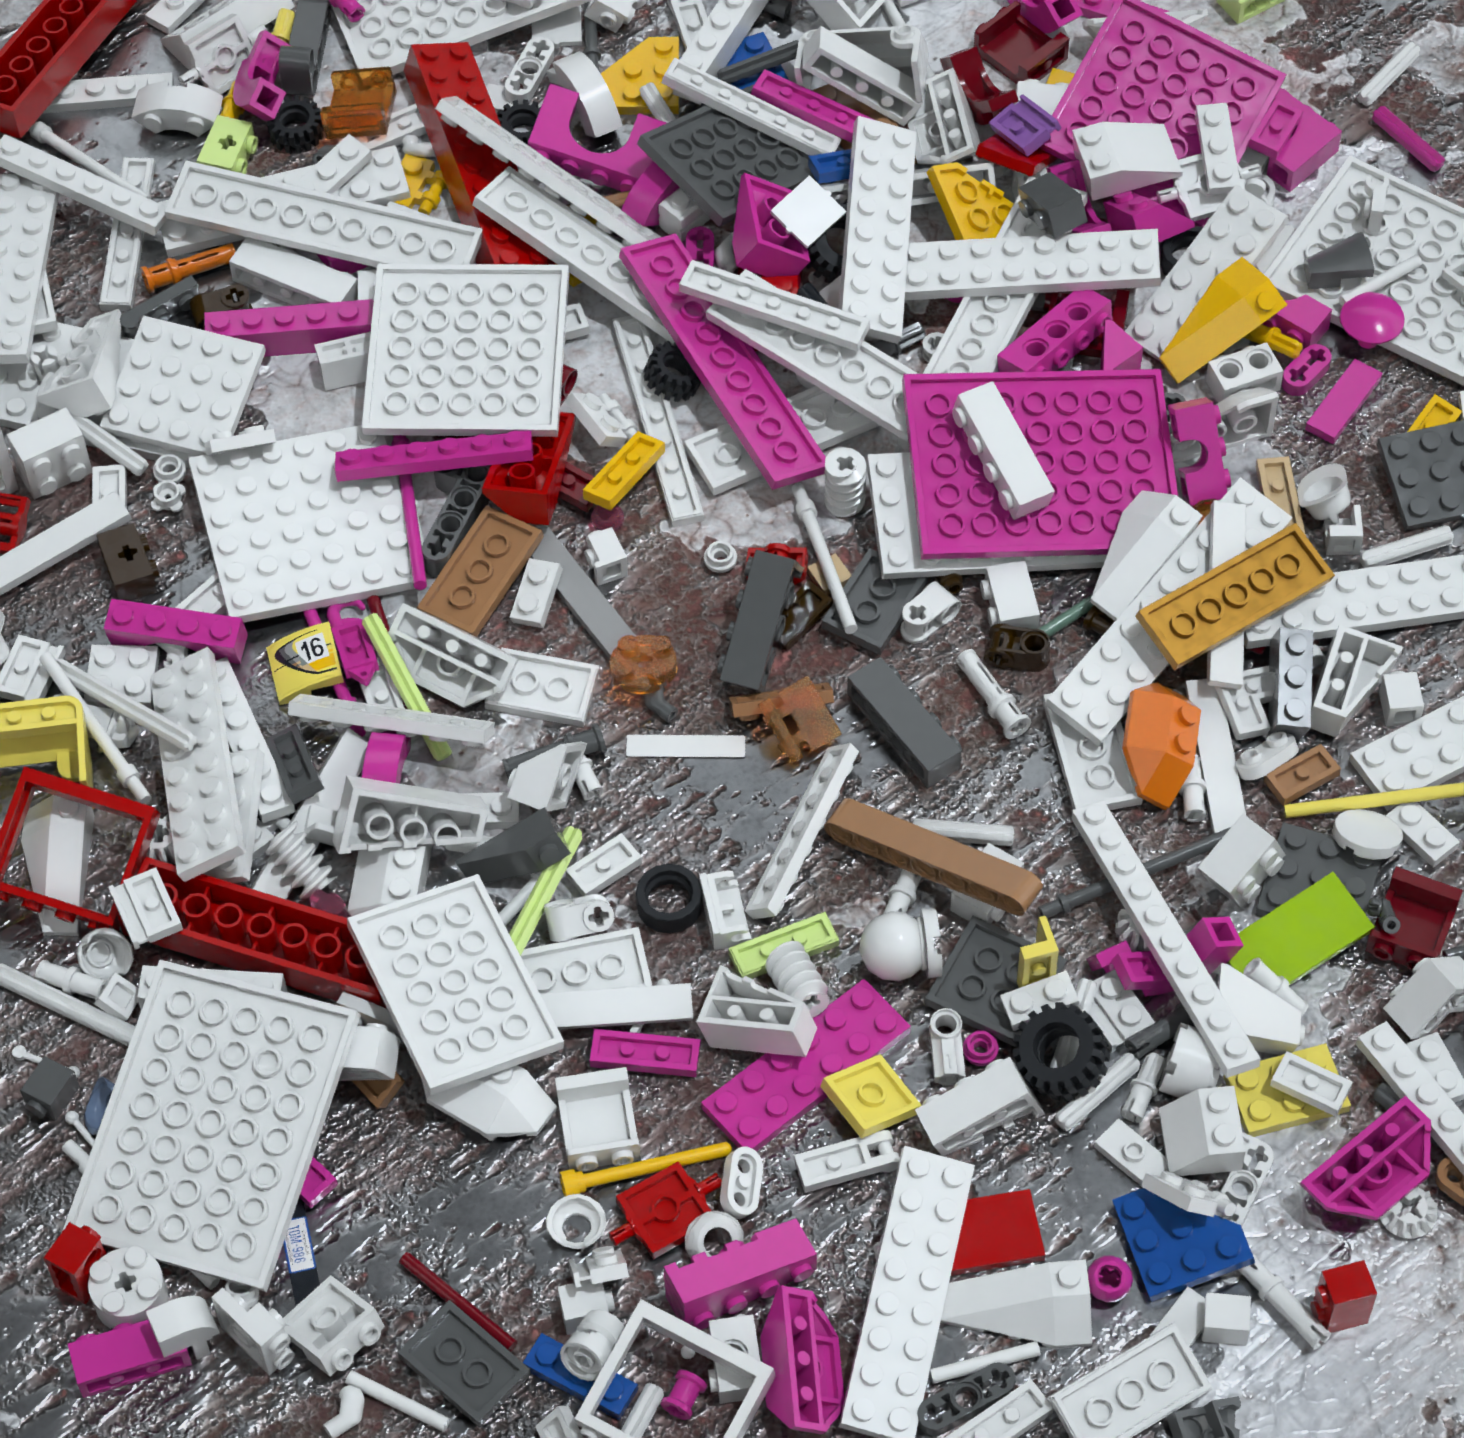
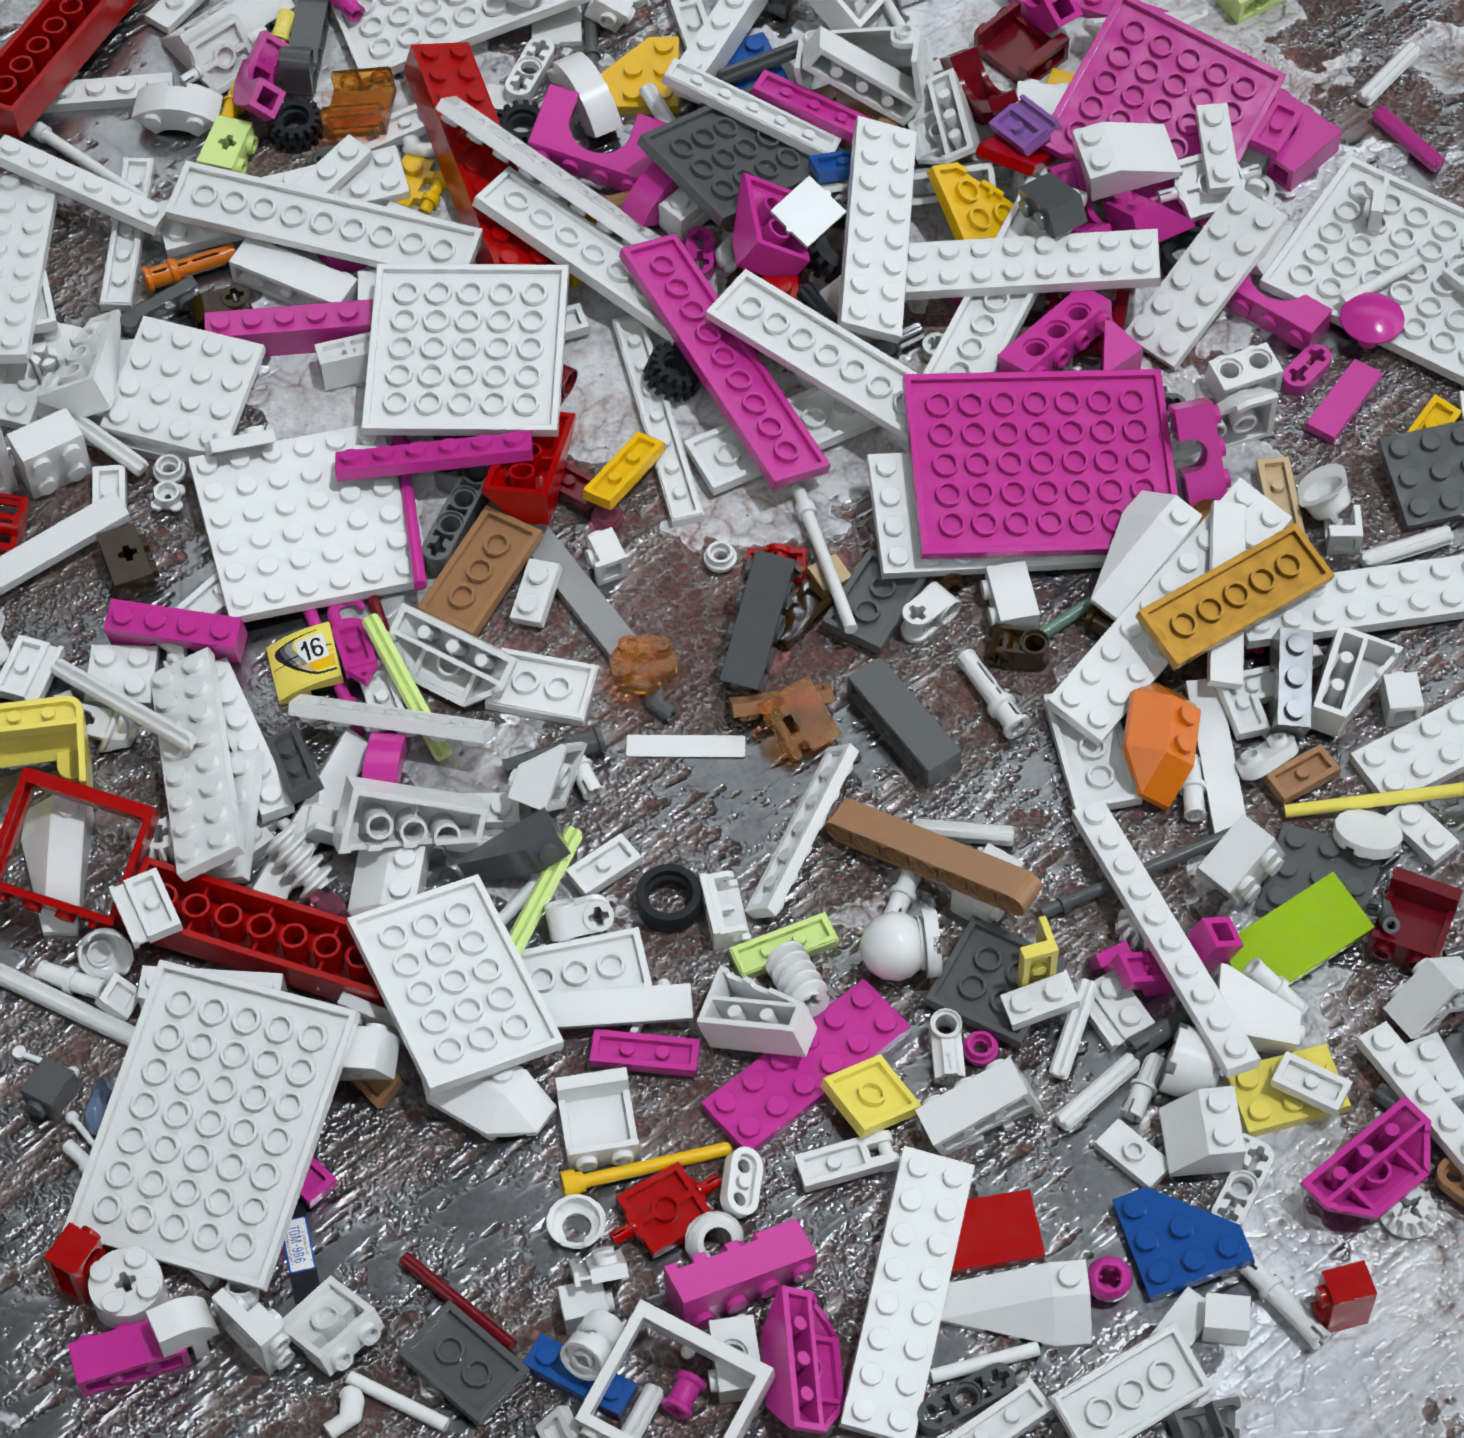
(126, 773): white bar -> none
(602, 418): white plate -> none
(774, 305): white plate -> none
(844, 482): white piece -> none
(1002, 450): white brick -> none
(1047, 1027): black tyre -> none
(1188, 1194): white plate -> none
(1229, 310): yellow wedge -> none
(1275, 340): yellow axle -> none
(1340, 261): dark grey slope -> none

